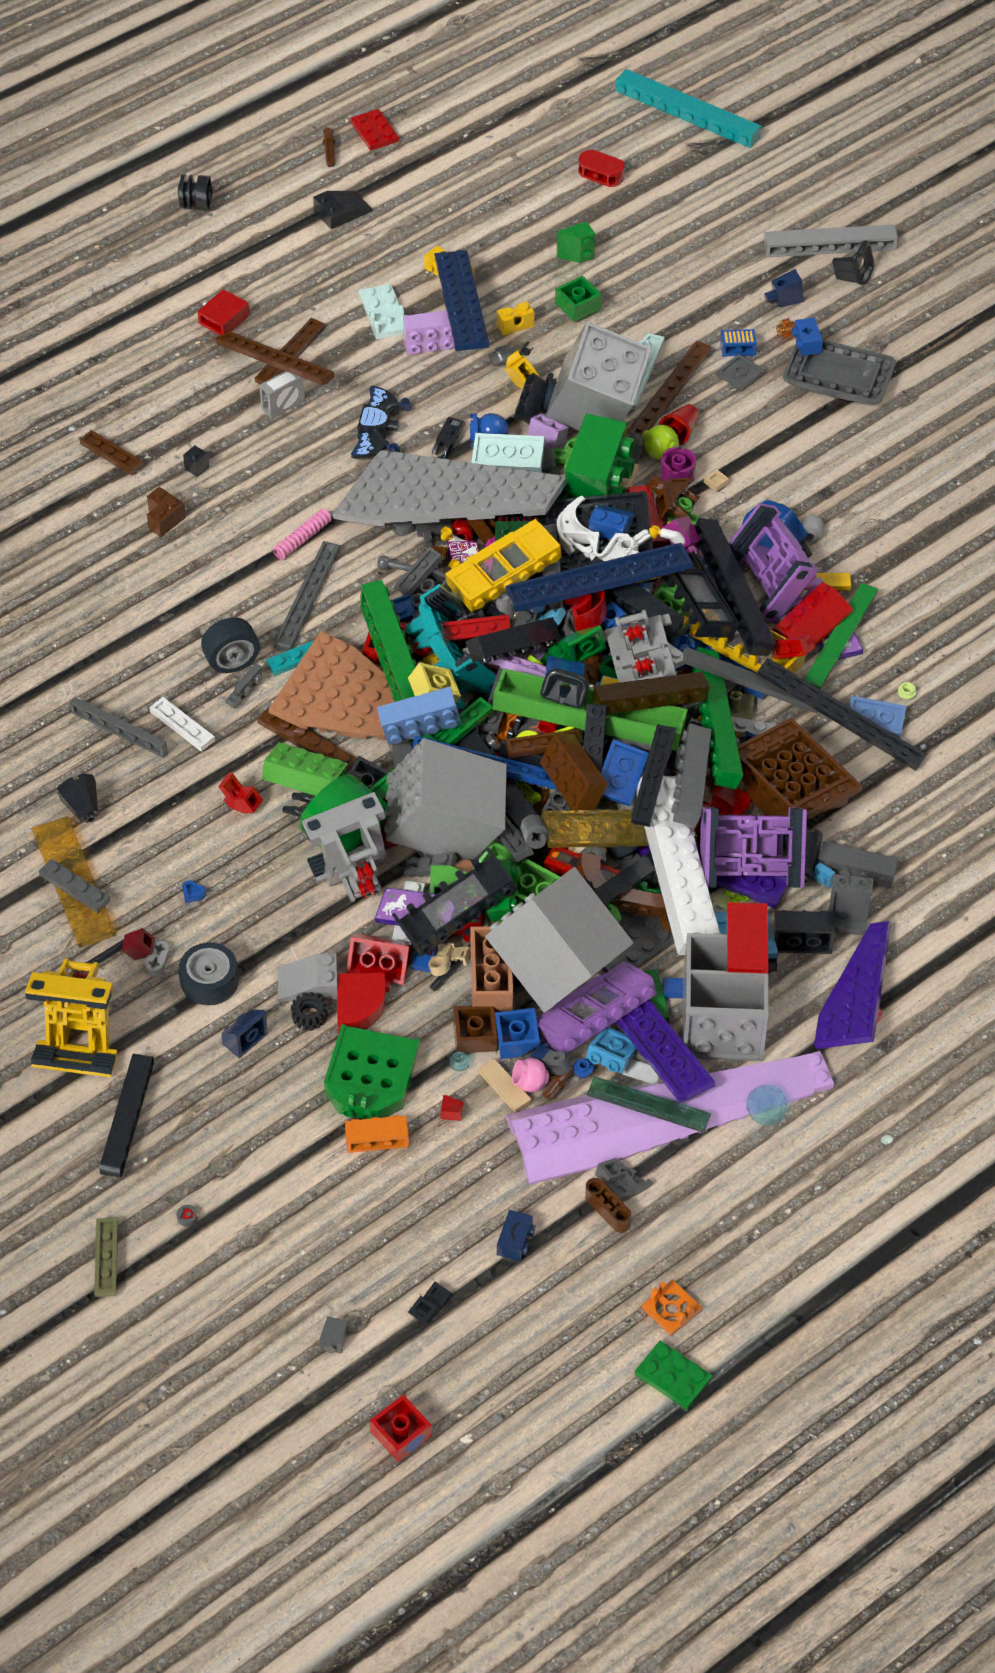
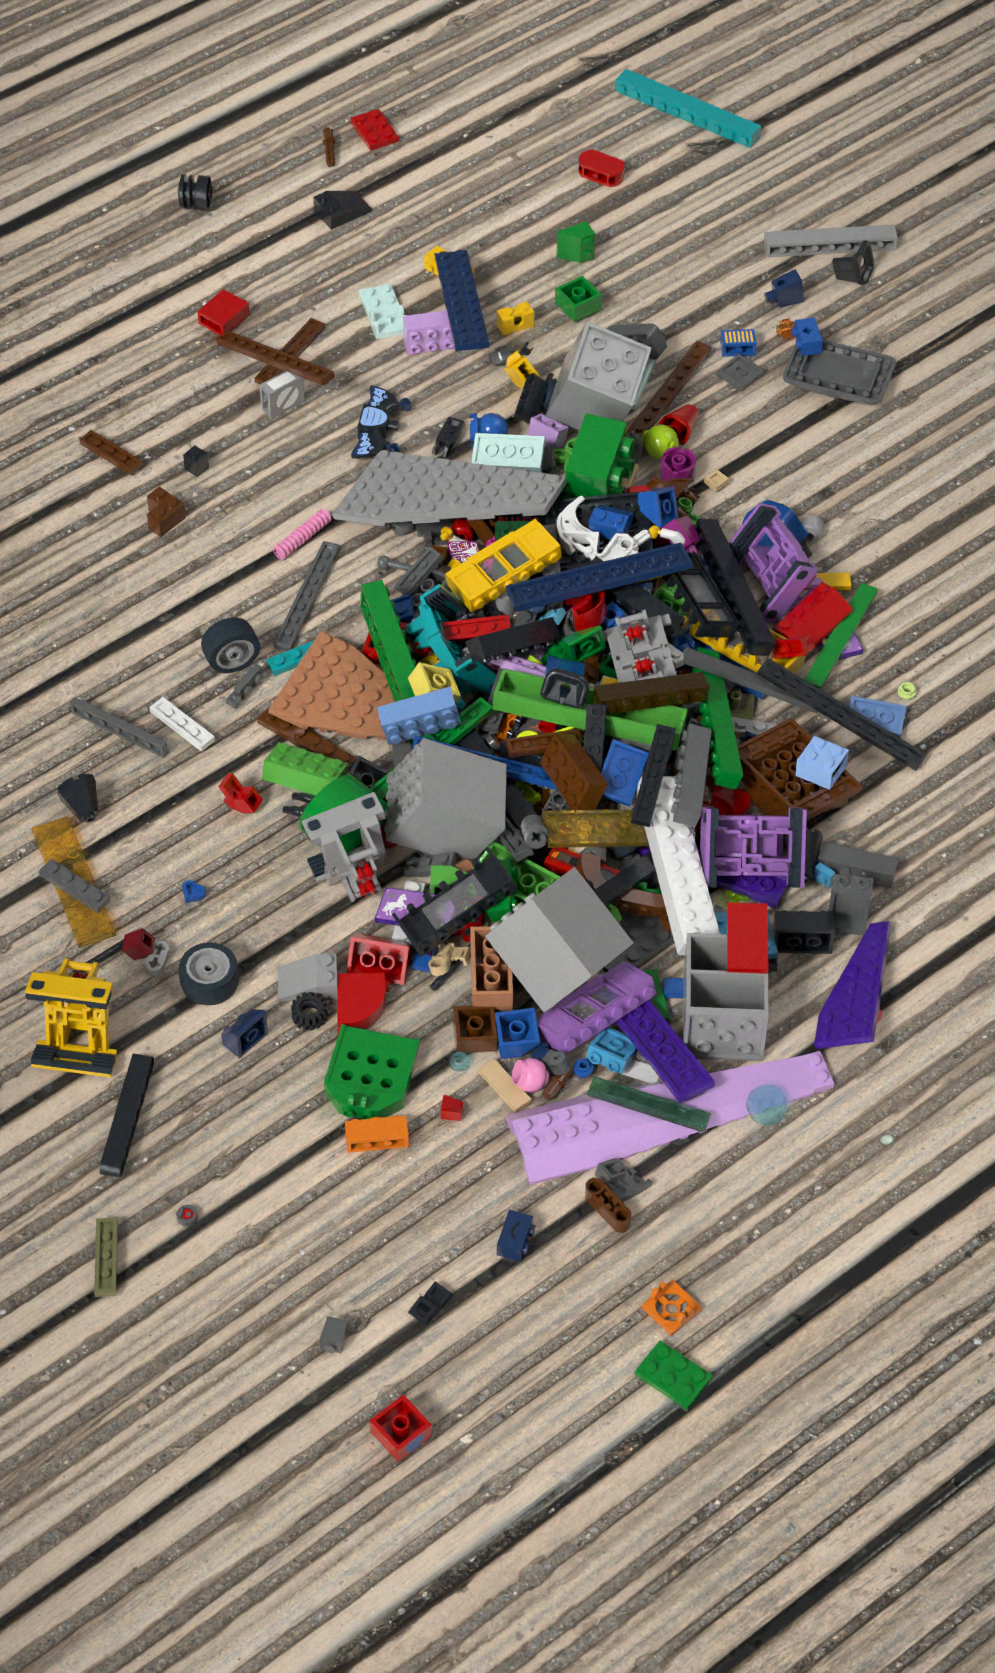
(647, 334): none -> dark grey beam
(659, 505): none -> blue slope
(820, 762): none -> light blue piece

